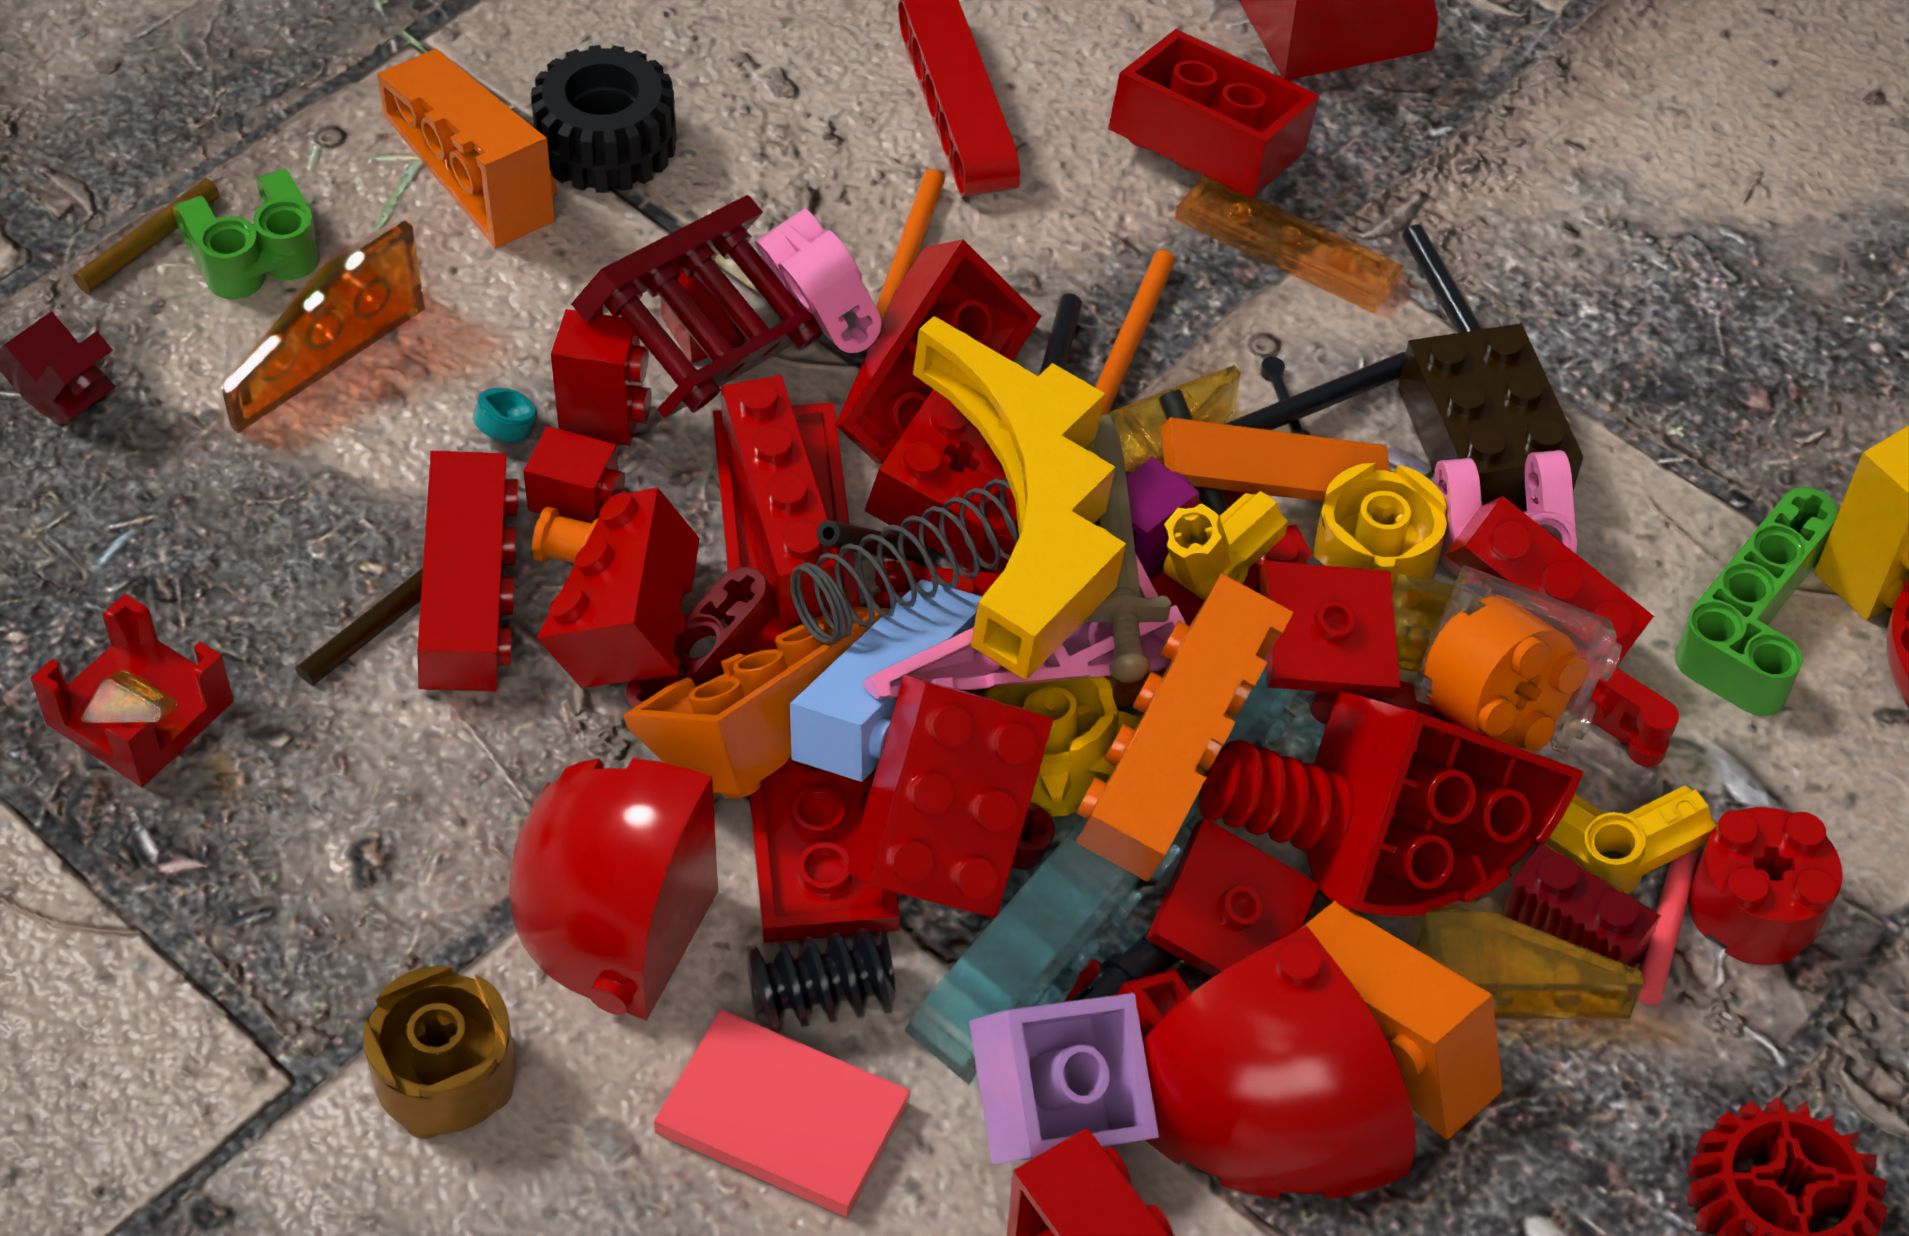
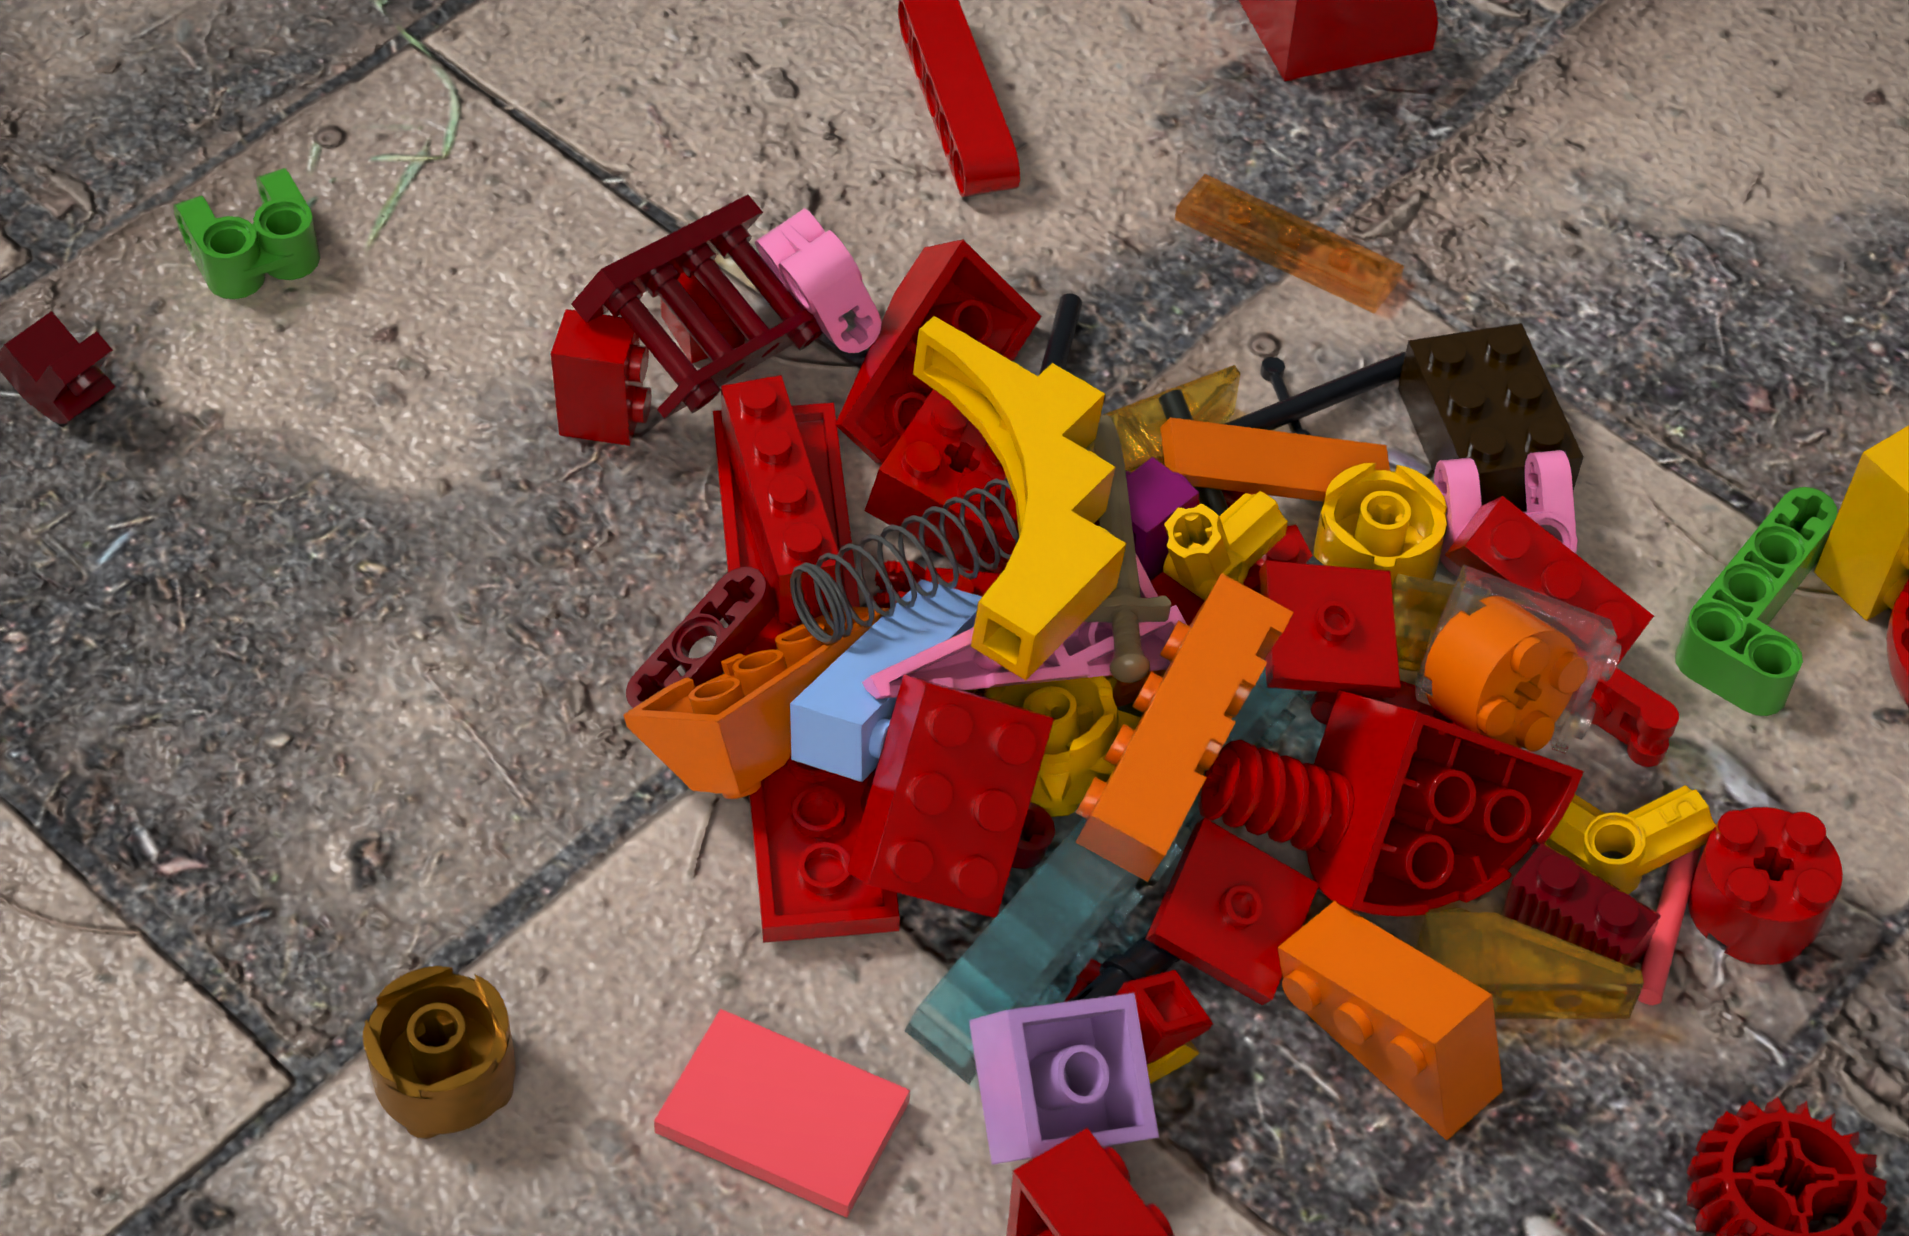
(128, 699): clear yellow slope -> none
(136, 748): red panel -> none
(138, 240): pearl gold bar -> none
(335, 317): clear orange wedge -> none
(361, 630): dark brown bar -> none
(463, 572): red brick -> none
(472, 145): orange wedge -> none
(504, 414): teal tile -> none
(559, 536): orange bush -> none
(572, 474): red brick -> none
(605, 117): black tyre -> none
(615, 878): red brick -> none
(625, 594): red wedge -> none
(821, 977): black piece -> none
(838, 534): pearl dark grey piece -> none
(912, 235): orange bar -> none
(1134, 327): orange bar -> none
(1213, 112): red brick -> none
(1281, 1079): red brick -> none
(1440, 279): black bar -> none

